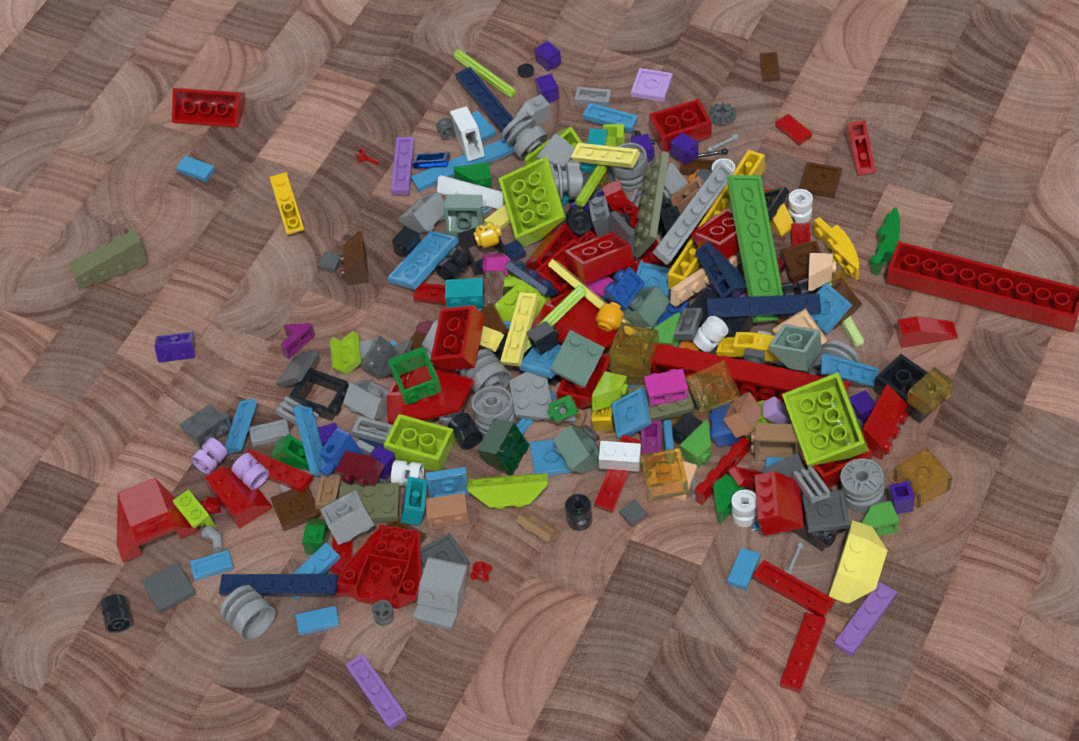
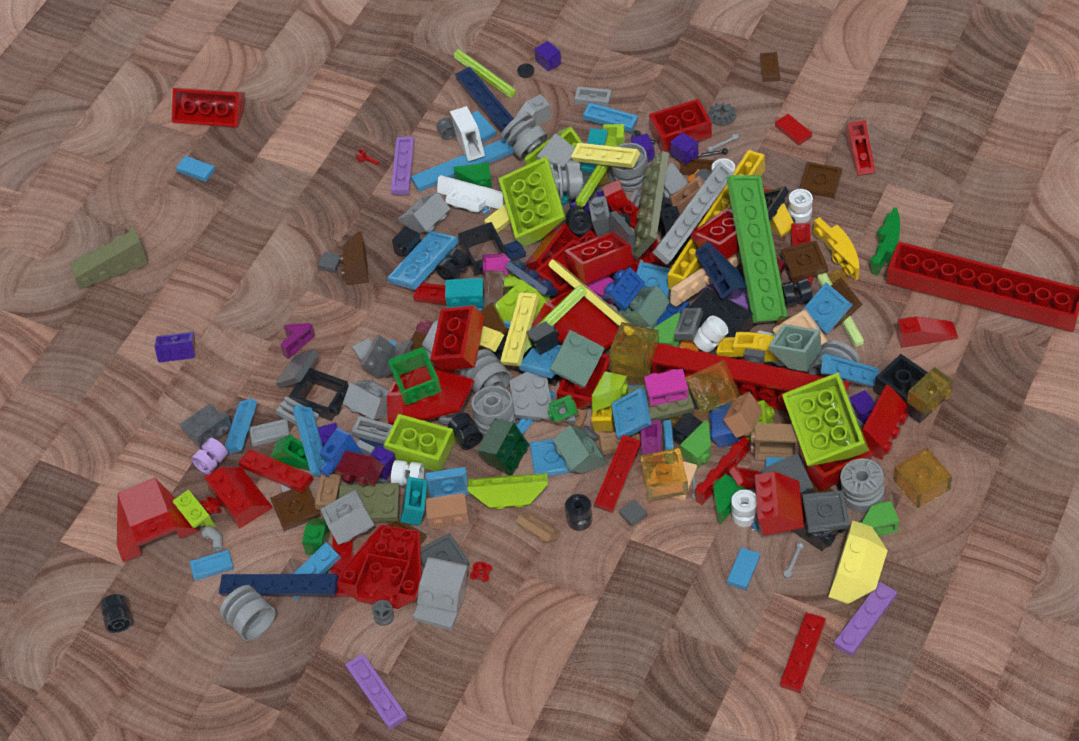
(168, 588): dark grey tile -> none
(249, 470): lavender wheel -> none
(286, 203): yellow slope -> none
(317, 620): dark azure tile -> none
(345, 353): lime bracket -> none
(431, 160): clear blue tile -> none
(462, 212): sand green slope -> none
(487, 235): yellow head -> none
(547, 87): dark purple brick -> none
(610, 316): light orange head -> none
(619, 456): white brick -> none
(651, 84): lavender tile -> none
(763, 306): dark blue plate -> none
(776, 411): lavender slope -> none
(793, 589): red plate -> none
(813, 475): light grey tile -> none
(820, 269): light nougat slope -> none
(901, 497): dark purple brick -> none

